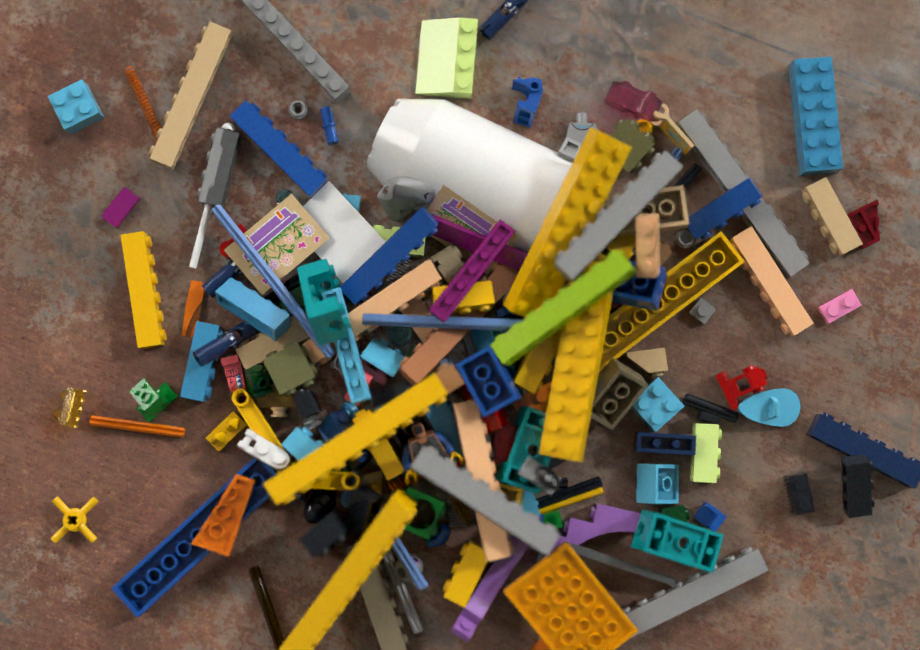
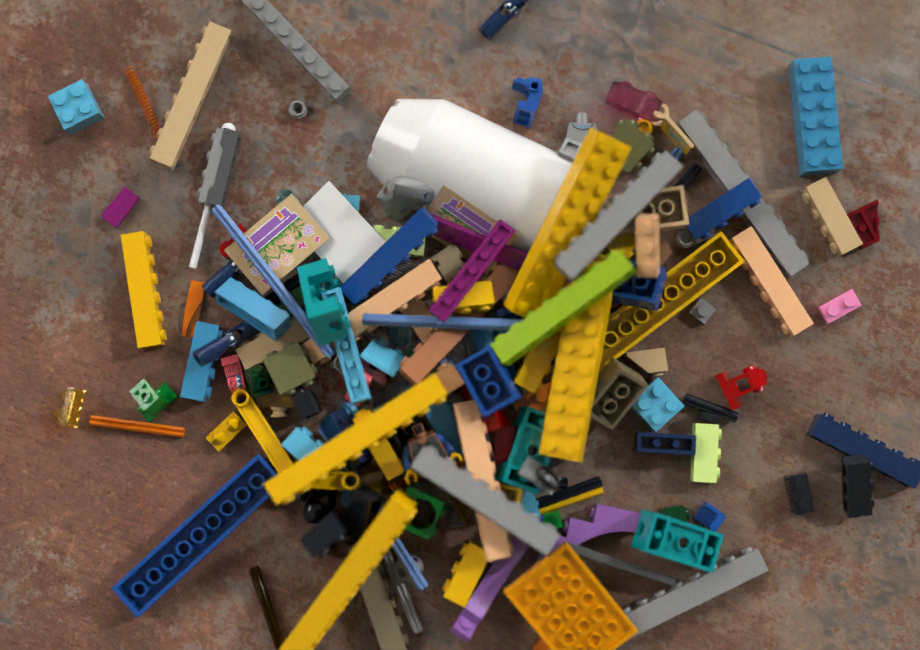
(67, 519): yellow bar -> none
(225, 520): orange wing -> none
(265, 451): white plate -> none
(278, 149): blue brick -> none
(314, 421): light grey plate -> none
(329, 125): blue axle -> none
(441, 537): blue arm -> none
(447, 57): yellowish green slope -> none
(657, 483): medium azure slope -> none
(772, 407): medium azure shield -> none

